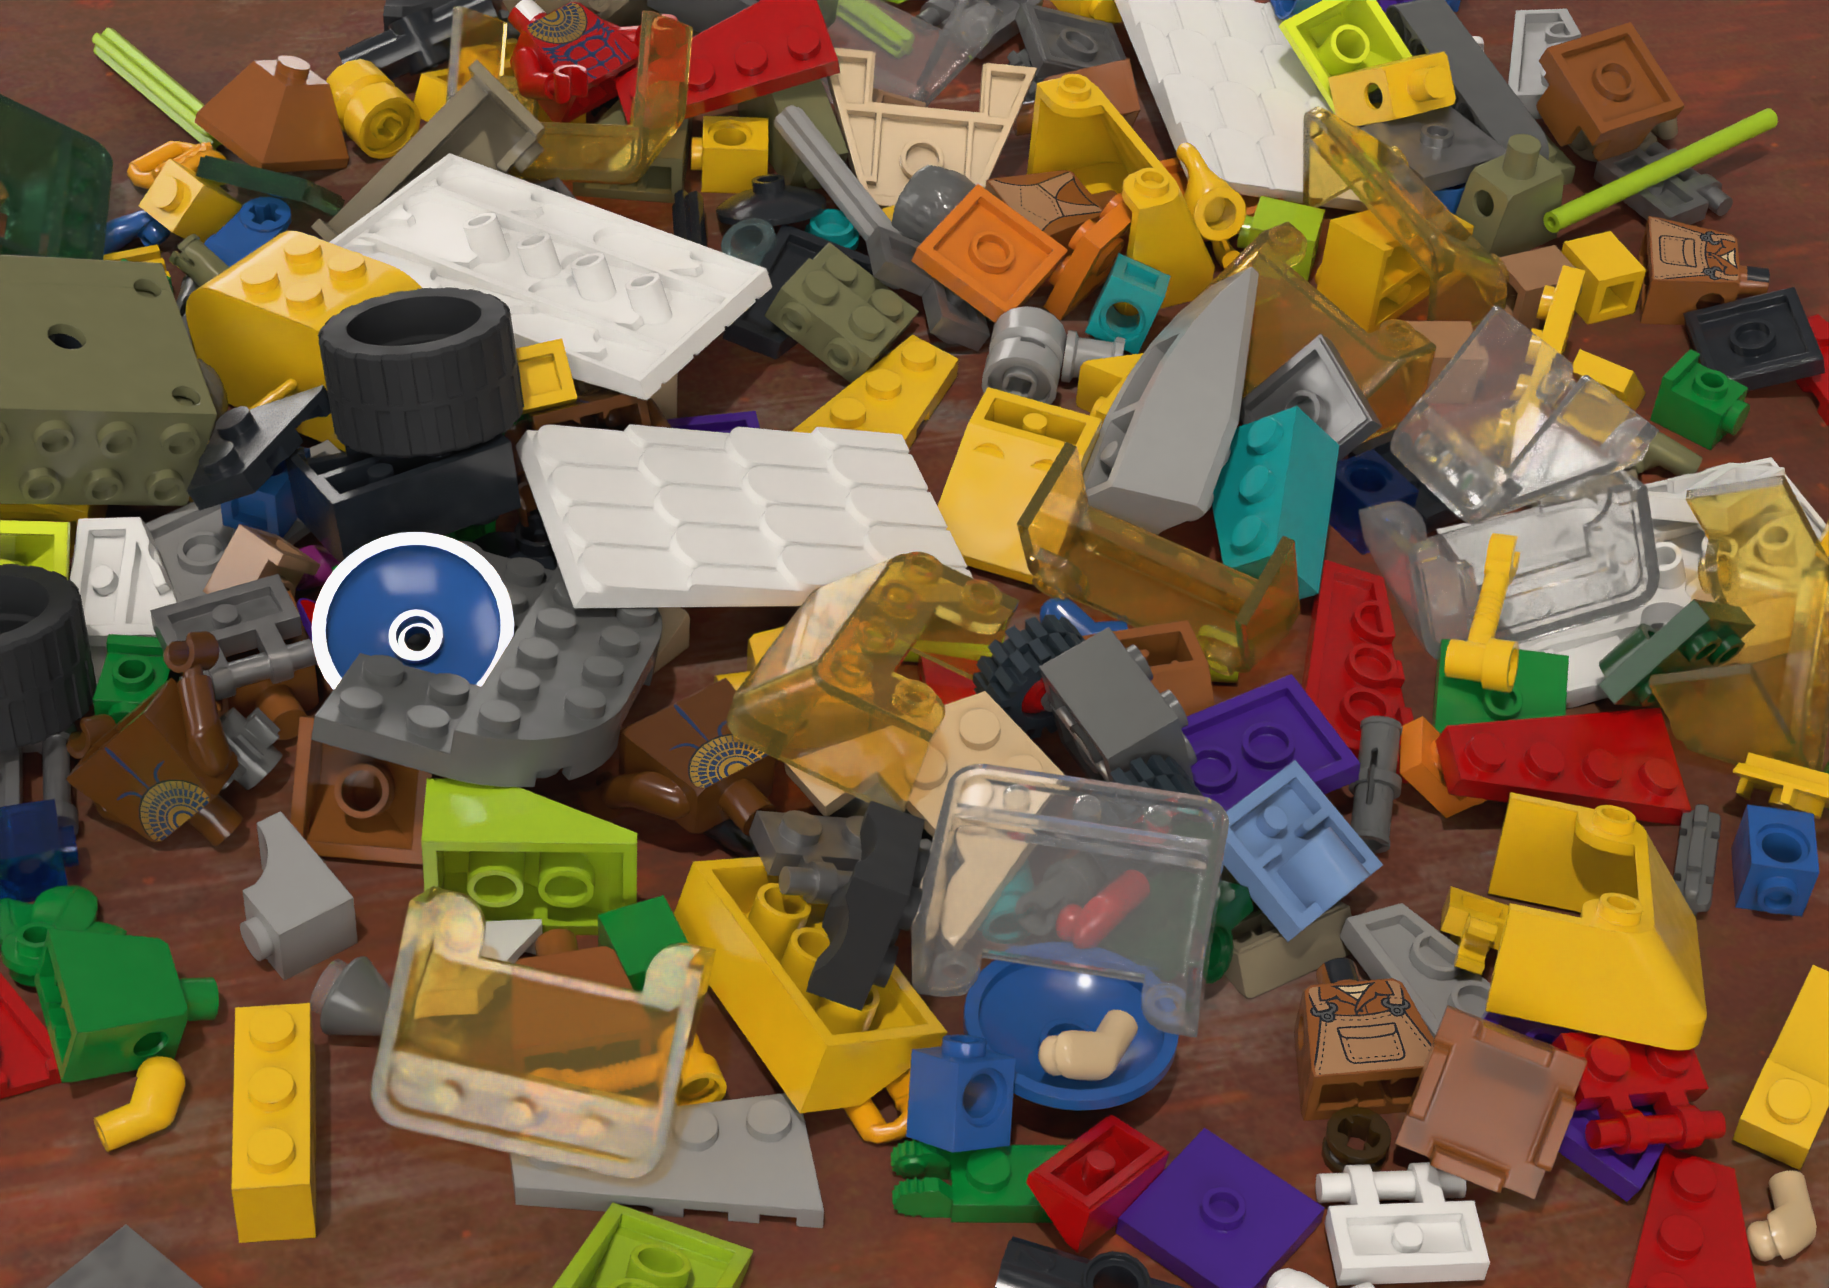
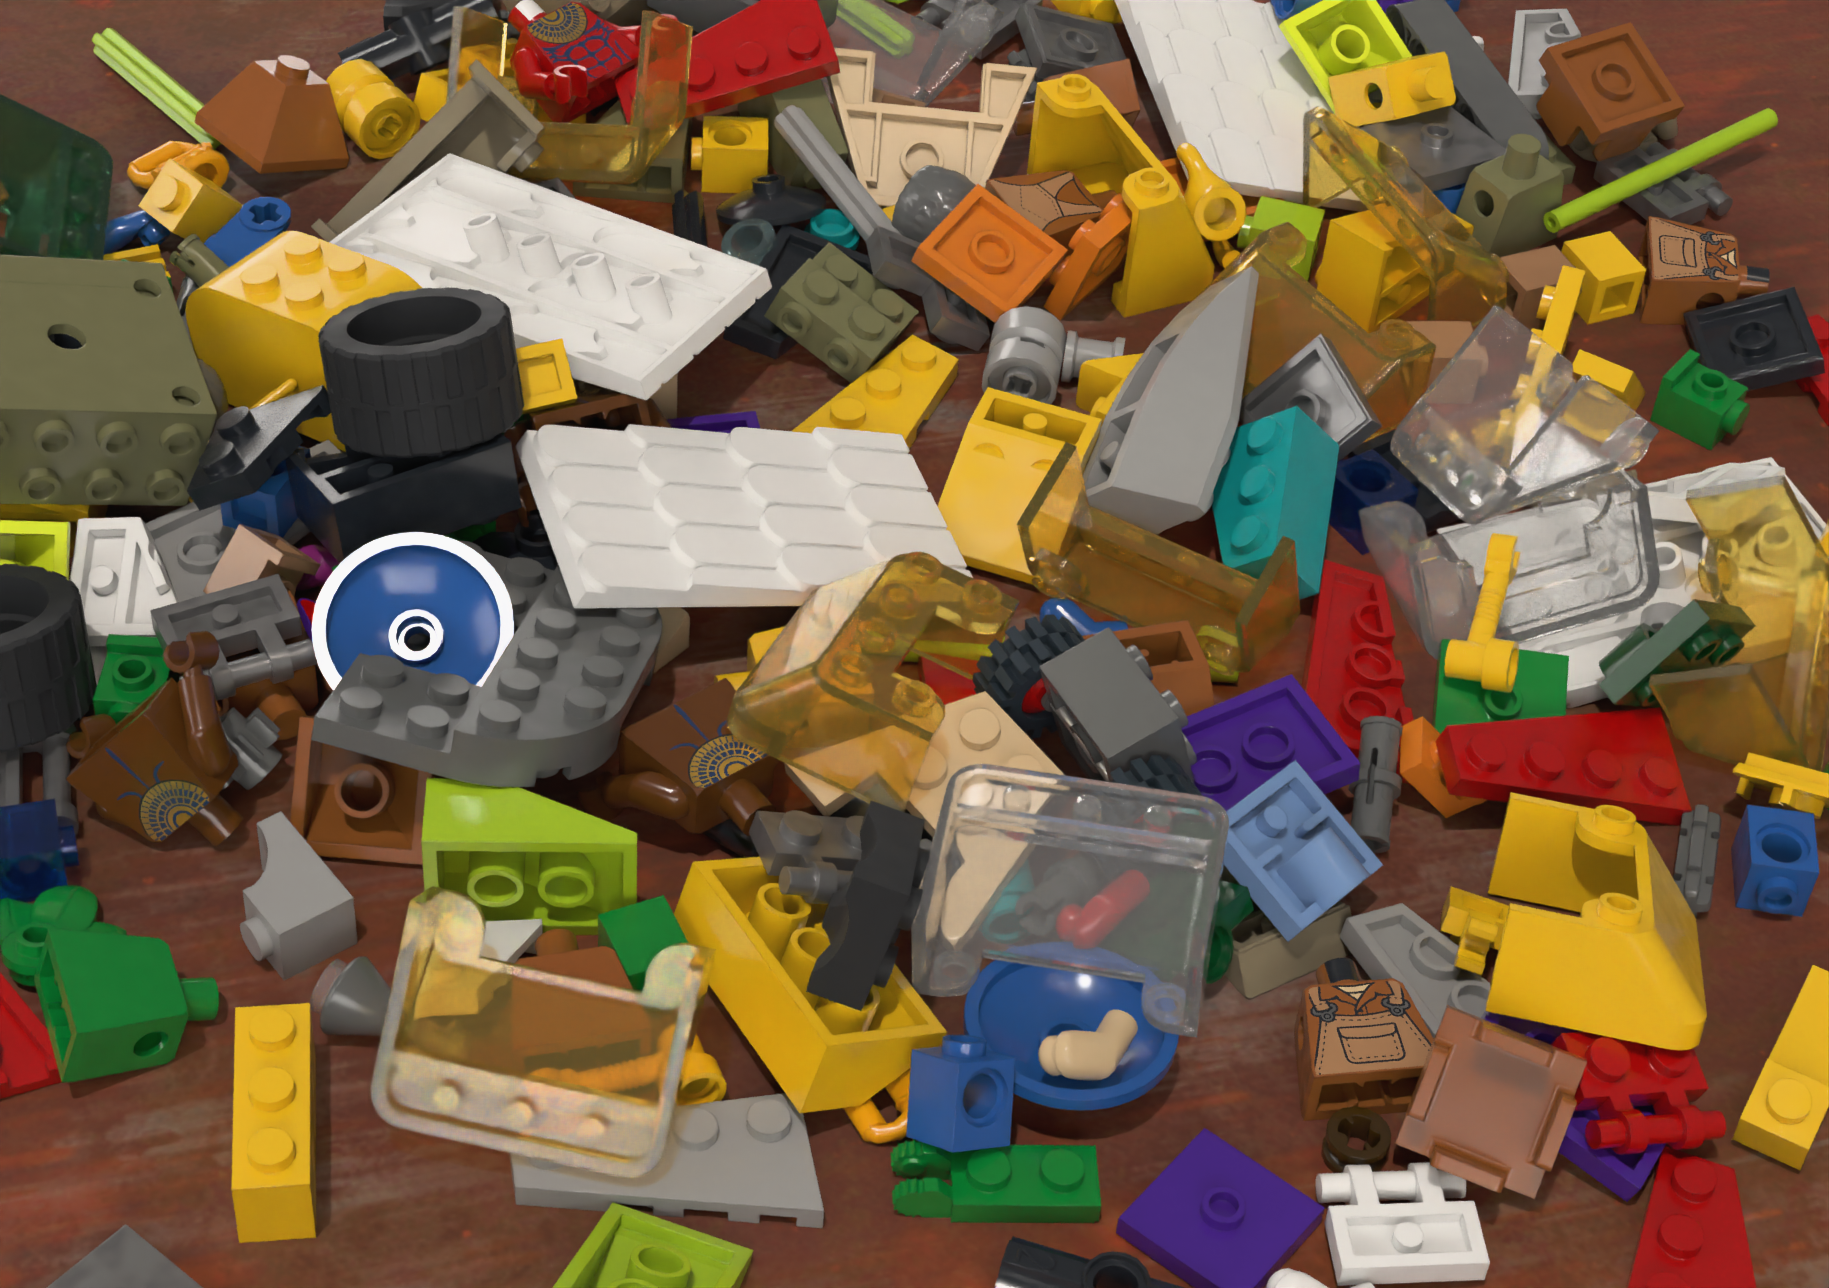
(151, 1105): yellow arm -> none
(265, 183): clear green tile -> none
(1096, 1180): red slope -> none
(1134, 284): teal brick -> none
(1669, 455): olive arm -> none
(1790, 1225): tan arm -> none

